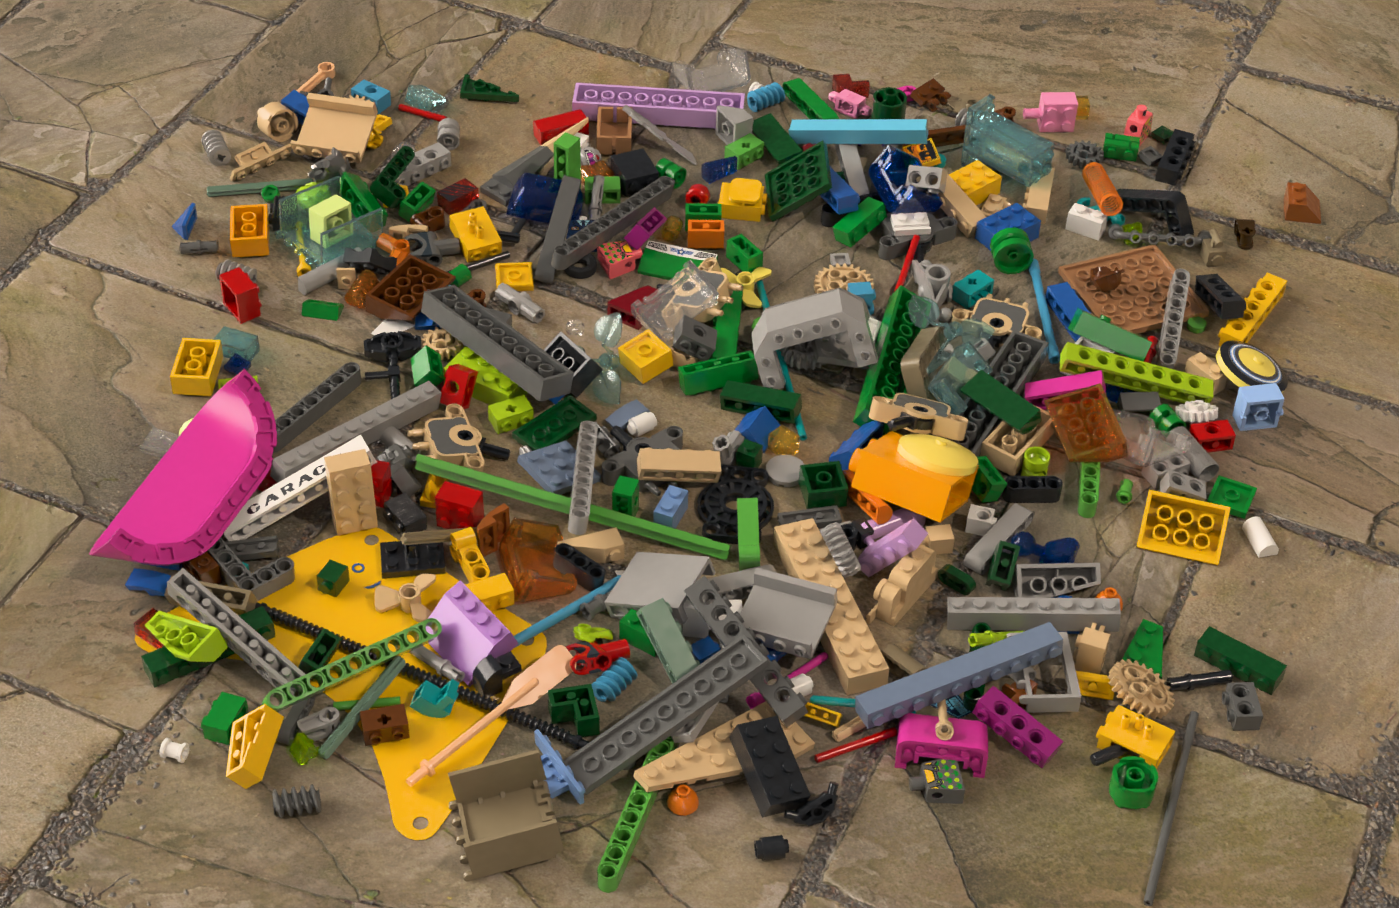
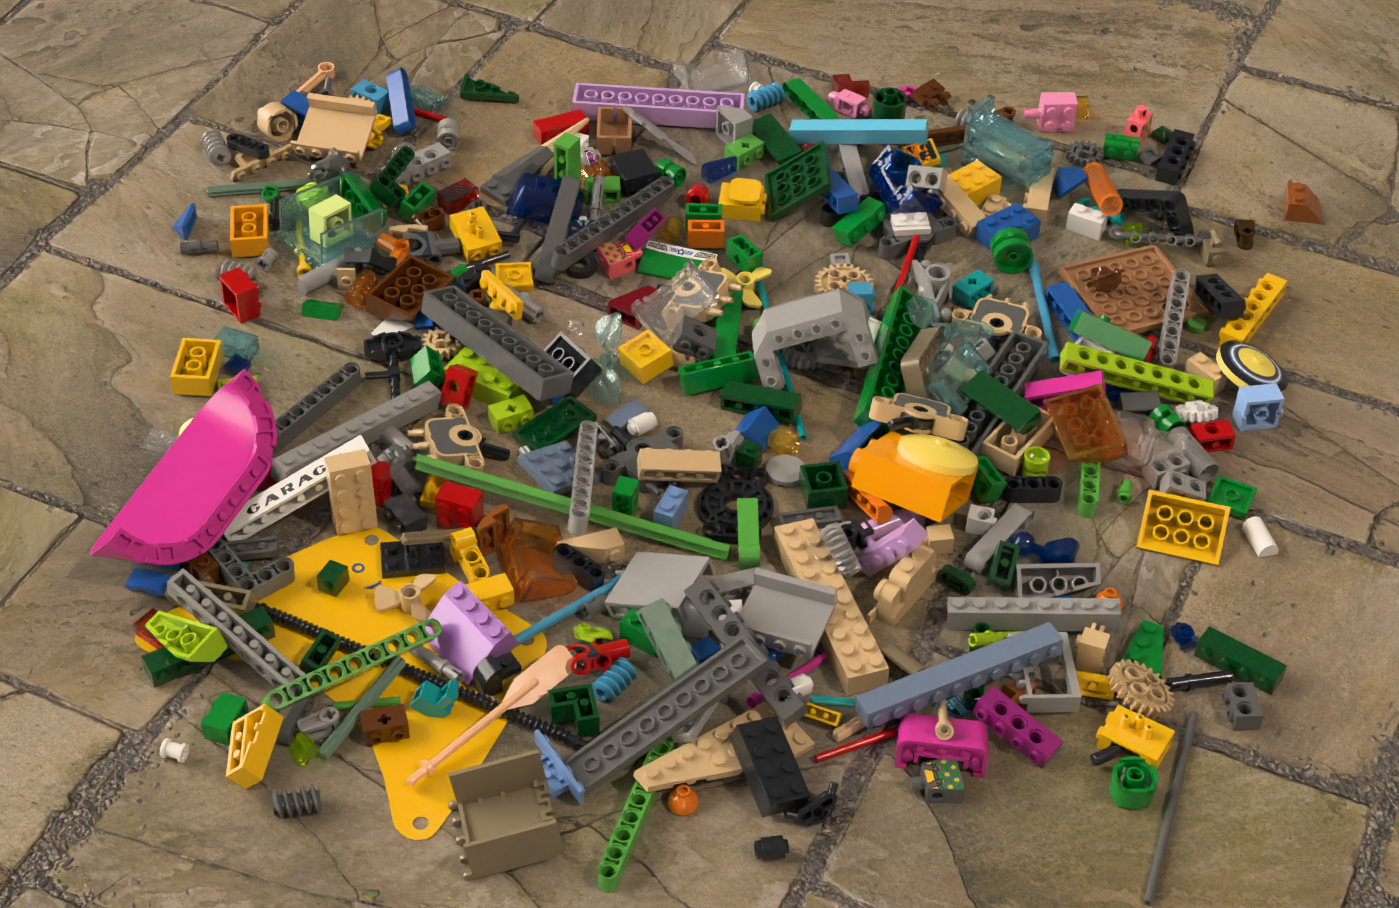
(255, 148): none -> black beam
(265, 261): none -> light grey bush
(401, 101): none -> beam
(470, 279): none -> black brick
(502, 297): none -> yellow plate
(1067, 180): none -> blue slope
(1183, 635): none -> clear blue animal

